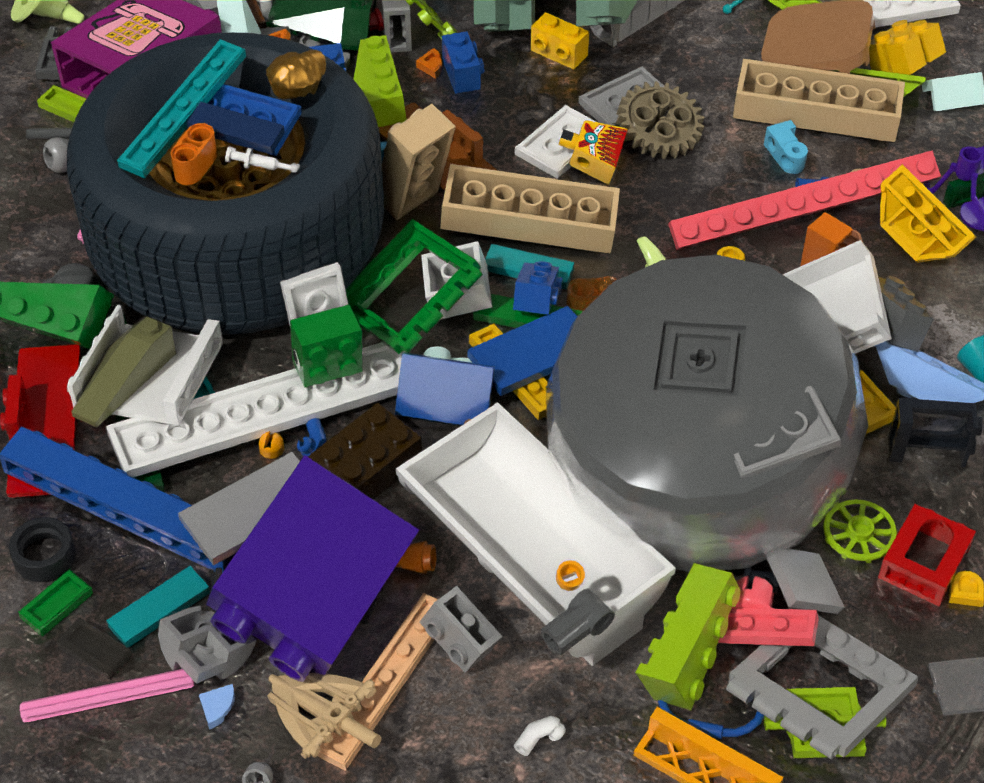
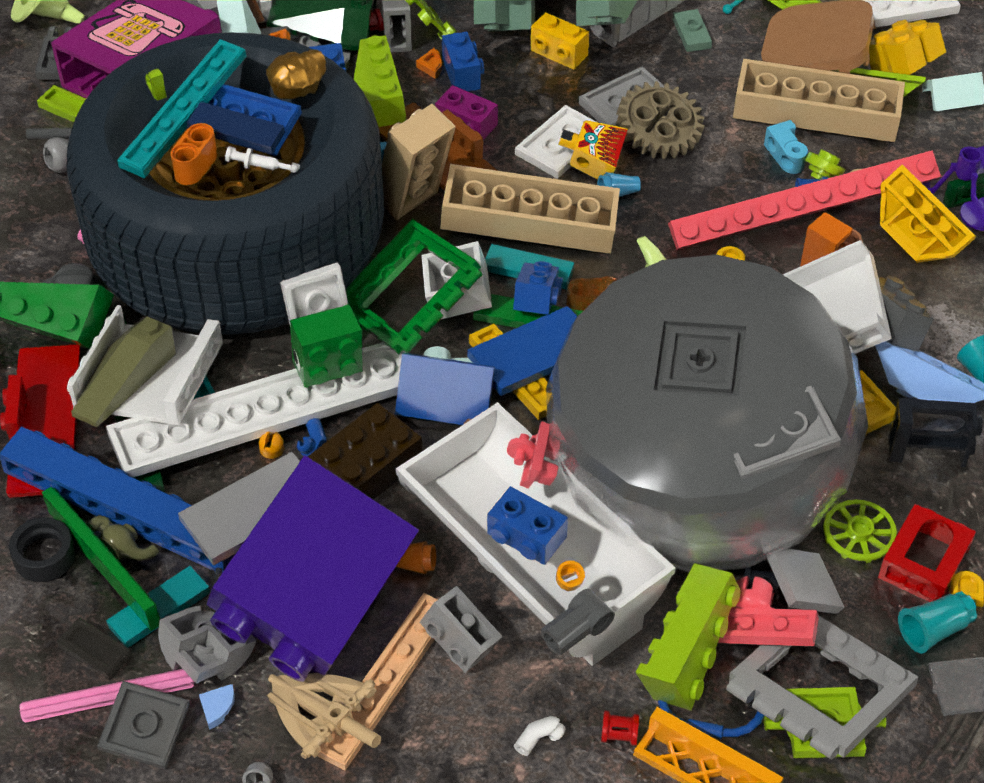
(55, 602): green tile -> none
(103, 559): none -> green tile
(120, 539): none -> olive piece
(144, 725): none -> dark grey tile
(155, 83): none -> lime tile
(474, 110): none -> magenta brick
(527, 525): none -> blue brick
(533, 453): none -> coral hips
(620, 734): none -> red bush
(626, 183): none -> dark azure cone
(692, 30): none -> sand green plate
(824, 164): none -> lime plate
(936, 620): none -> teal plant

